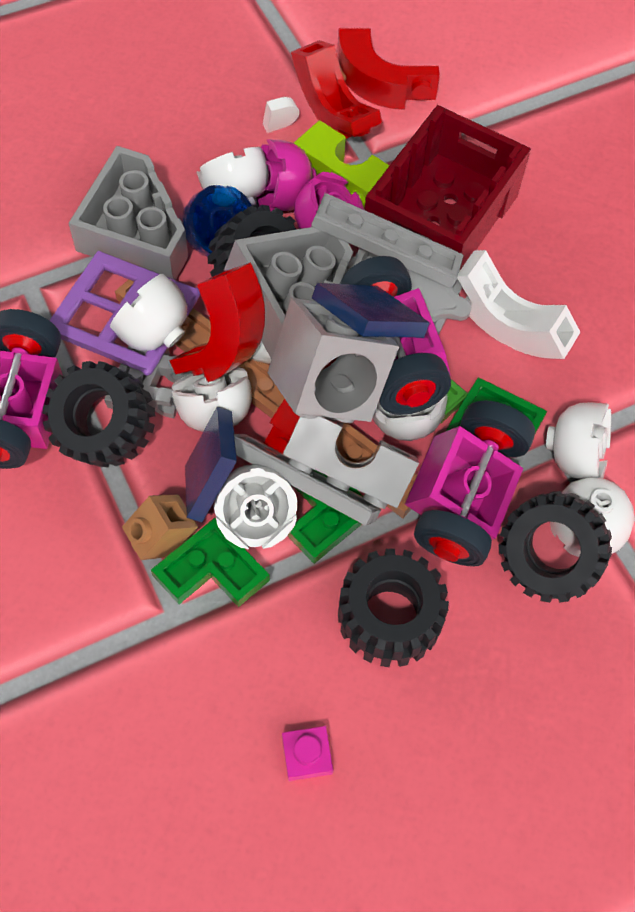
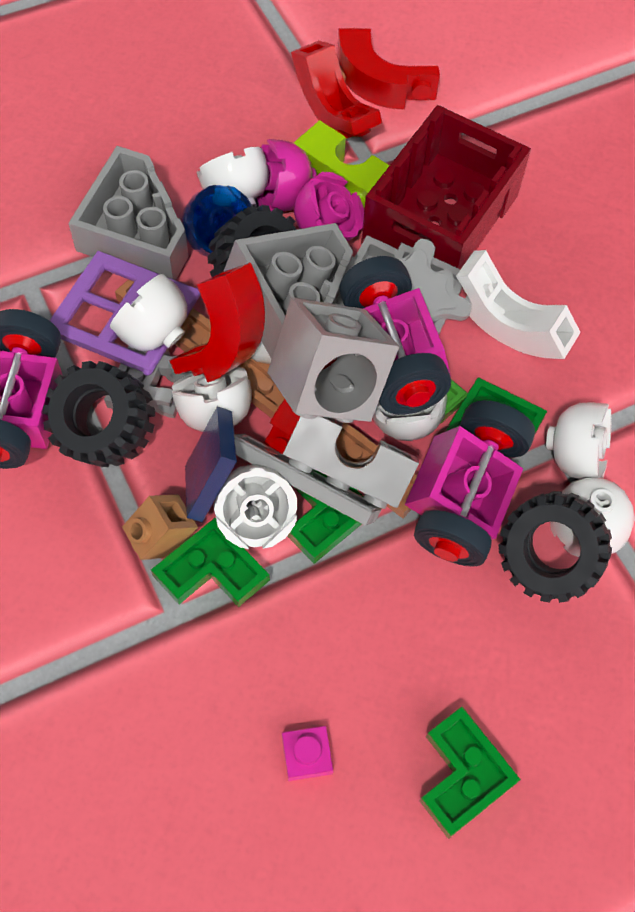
(280, 114): white tile -> none
(370, 310): dark blue tile -> none
(387, 239): light grey tile -> none
(396, 575): black tyre -> none
(477, 776): none -> green plate

